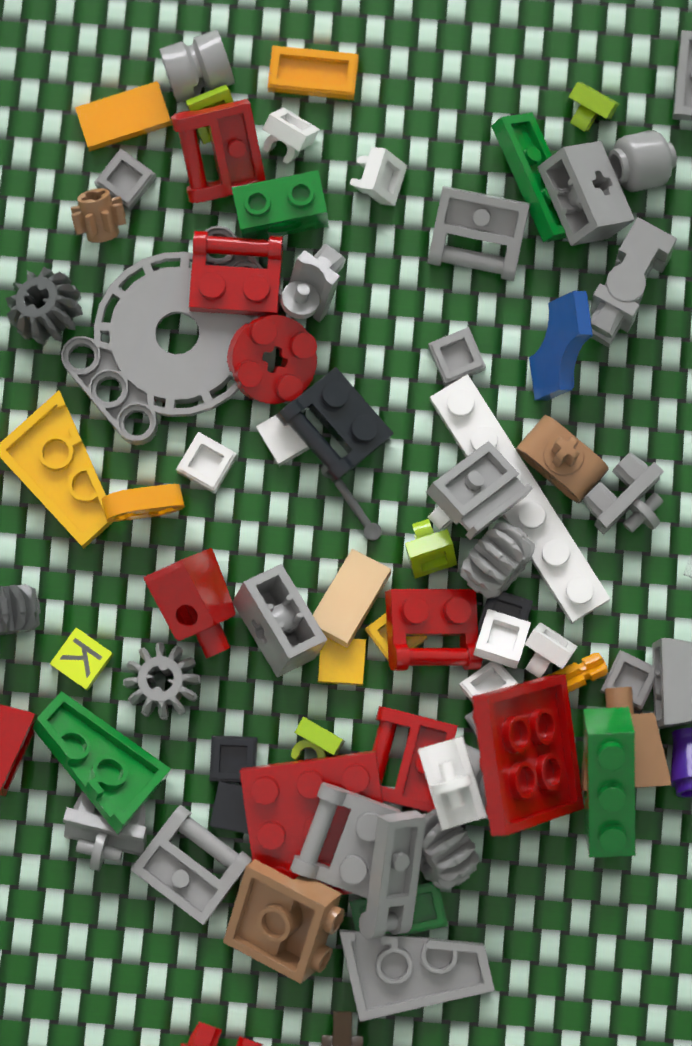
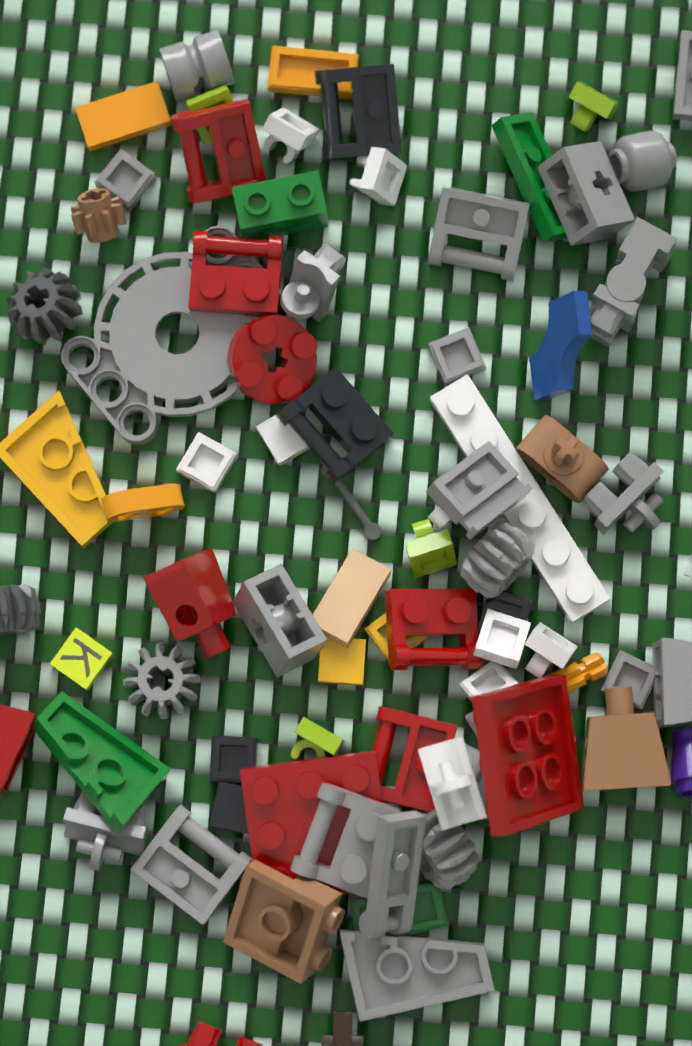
(373, 110): none -> black plate
(610, 782): green arch -> none

